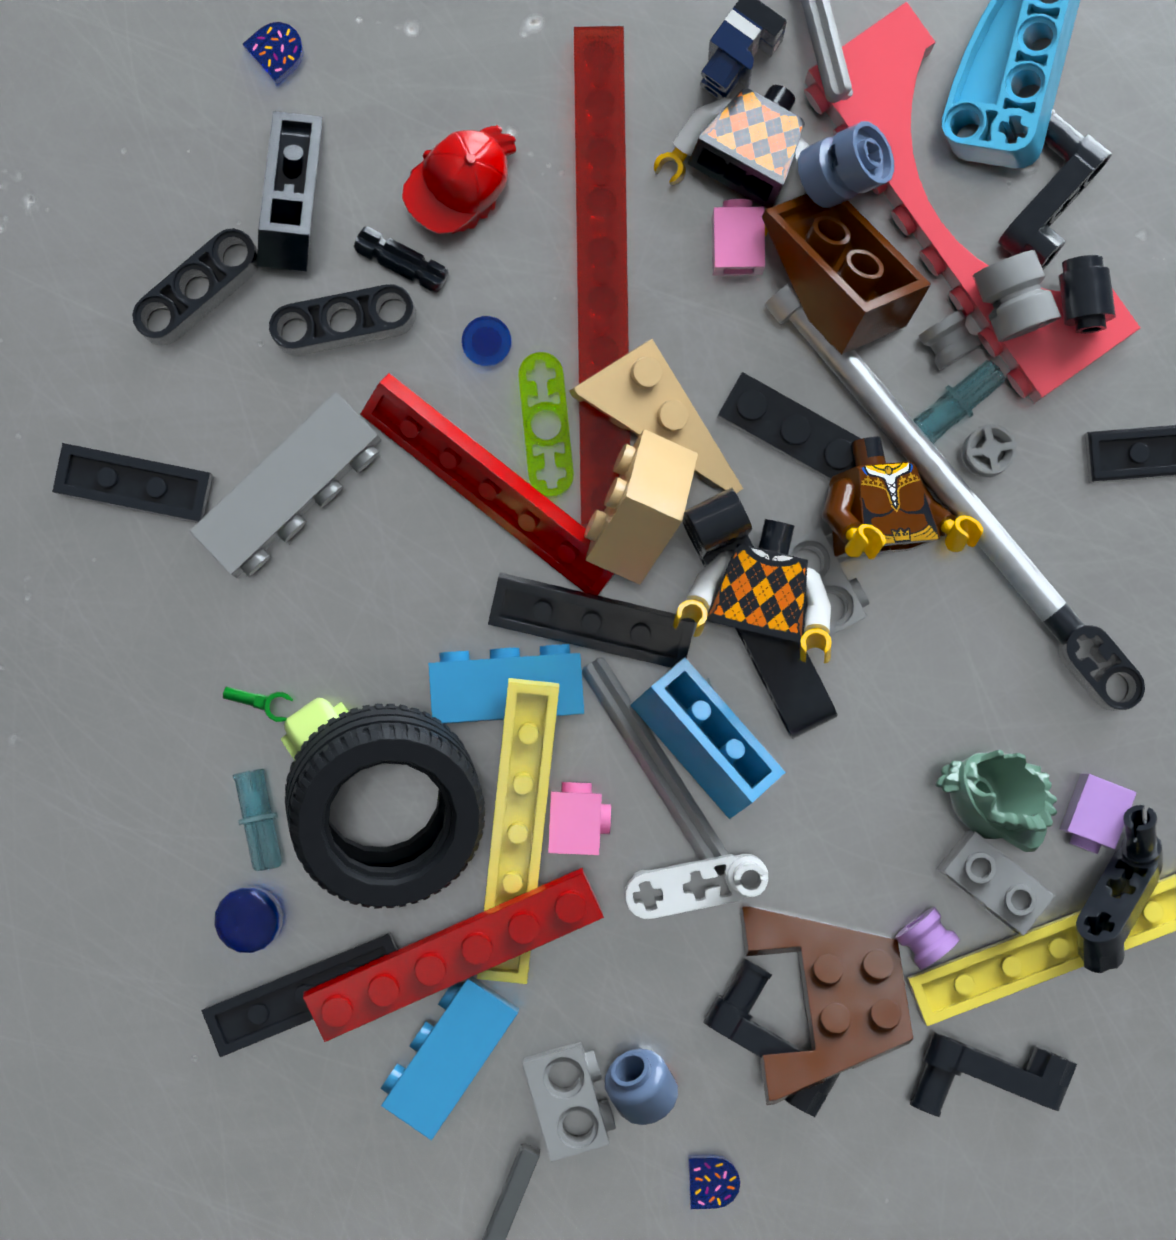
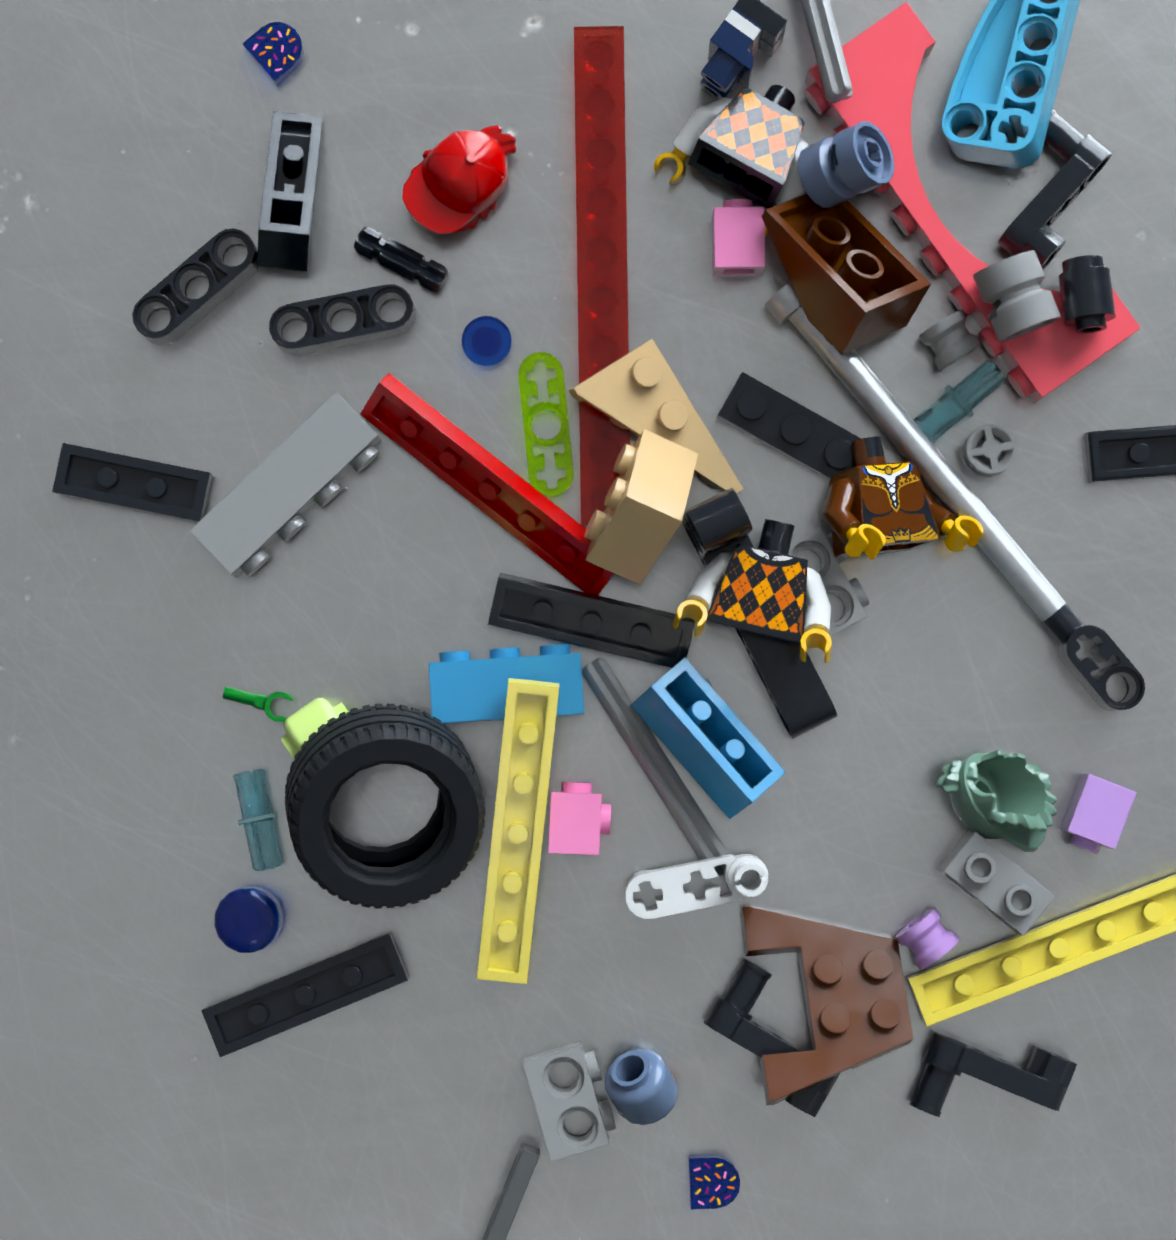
(448, 1056): dark azure brick -> none
(453, 955): red plate -> none
(1109, 920): black beam -> none

